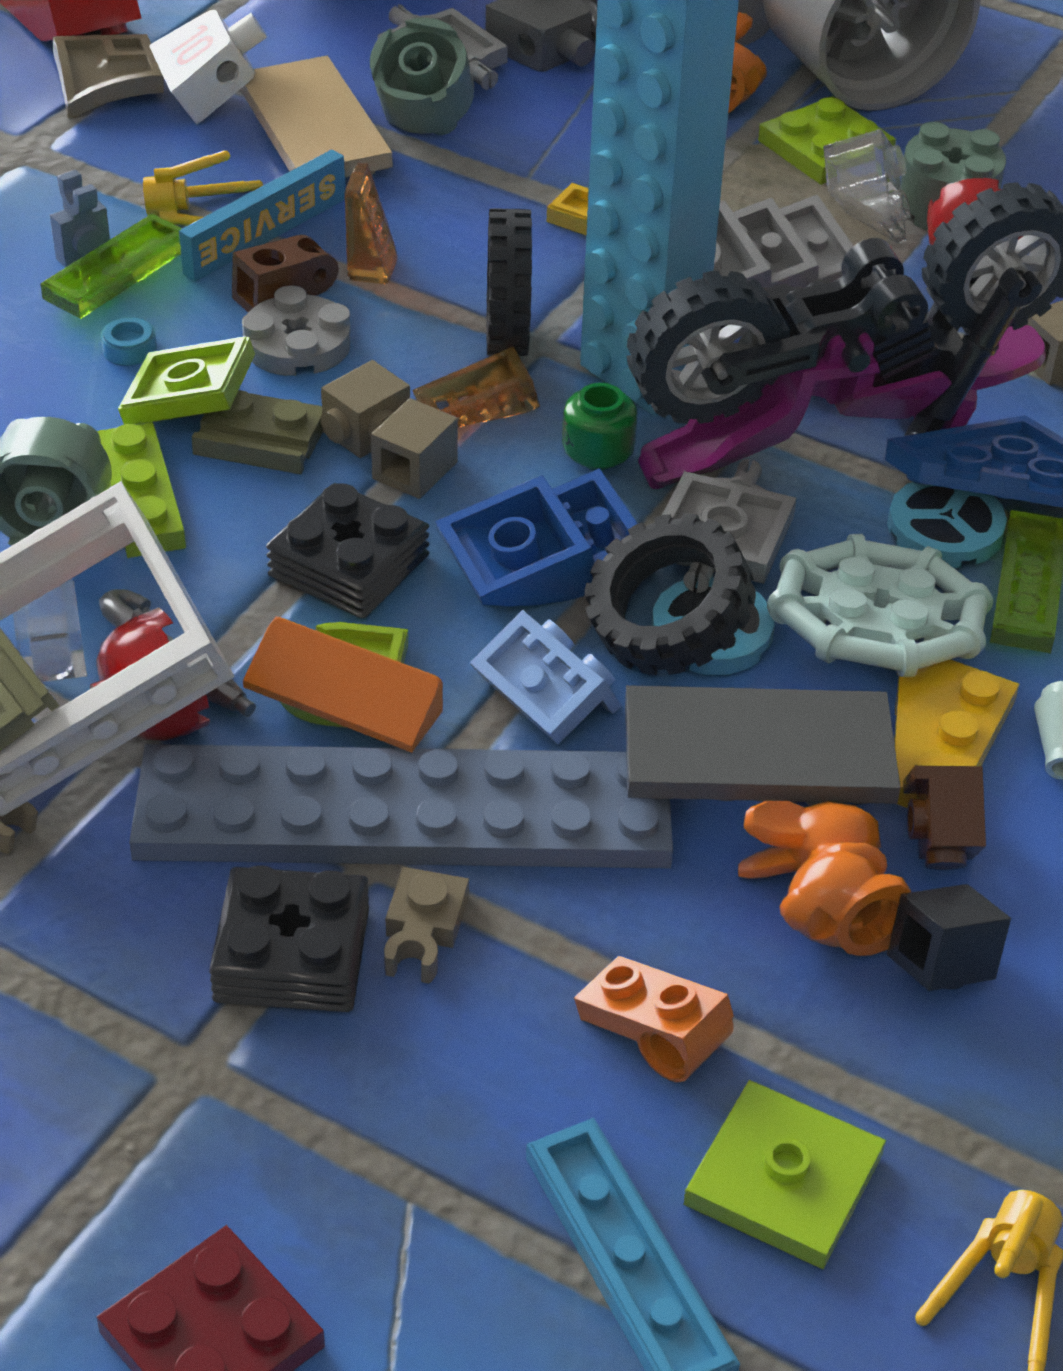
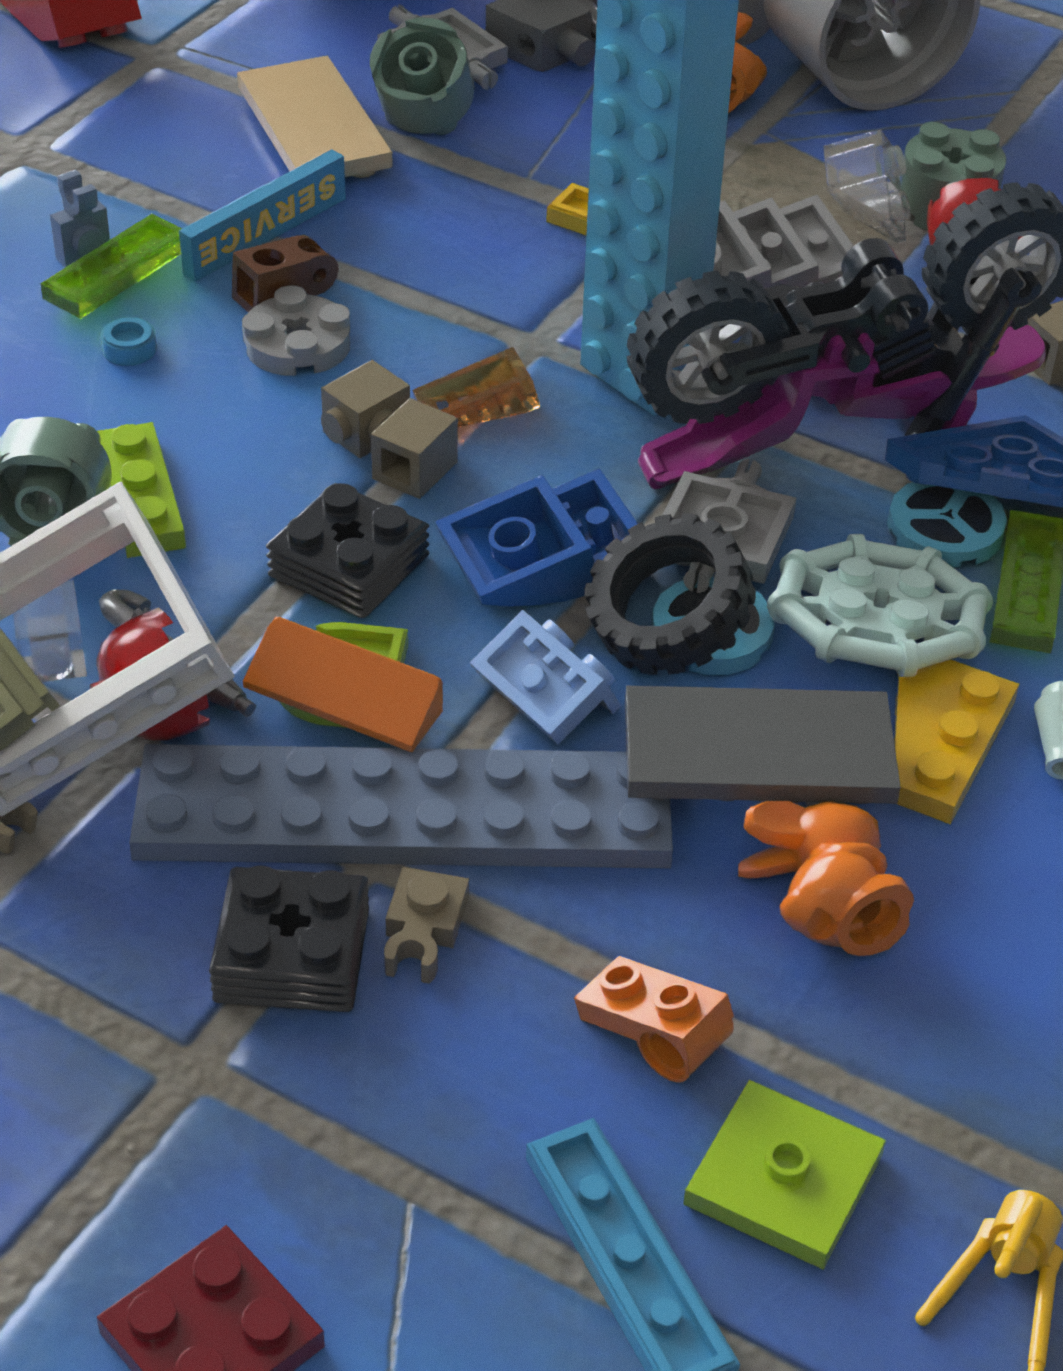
(105, 69): dark tan plate -> none
(167, 195): yellow plant -> none
(187, 381): lime plate -> none
(207, 61): white torso -> none
(261, 432): olive plate -> none
(368, 235): clear orange slope -> none
(509, 280): black tyre -> none
(599, 426): green head -> none
(802, 133): lime plate -> none
(946, 814): reddish brown brick -> none
(948, 937): black brick -> none

